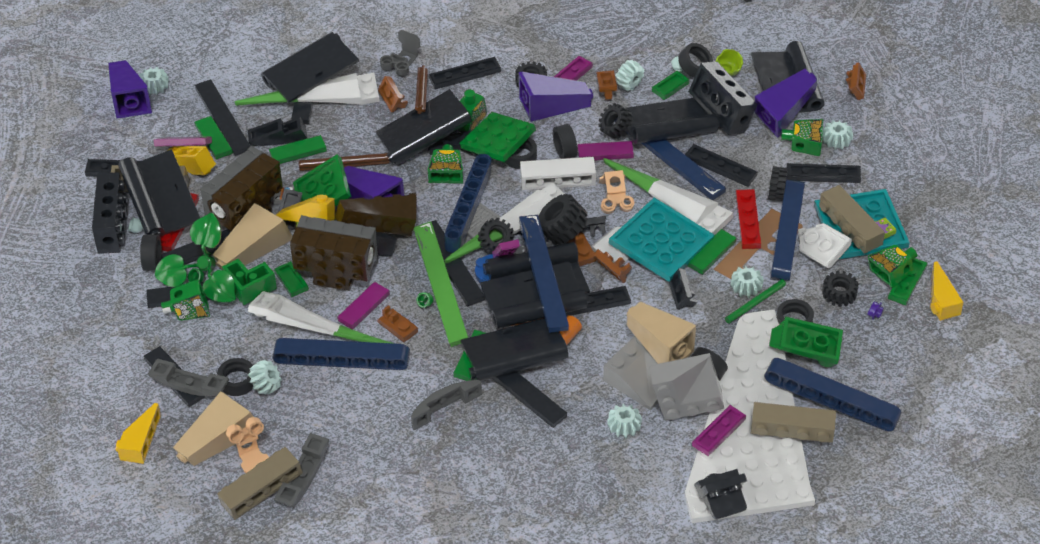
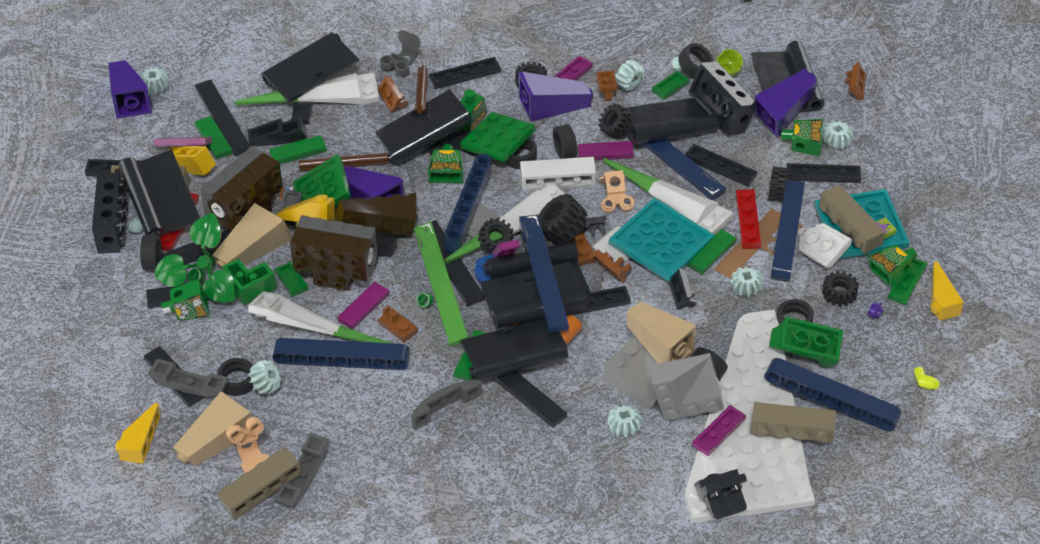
(755, 301): green bar -> none
(925, 381): none -> neon yellow arm

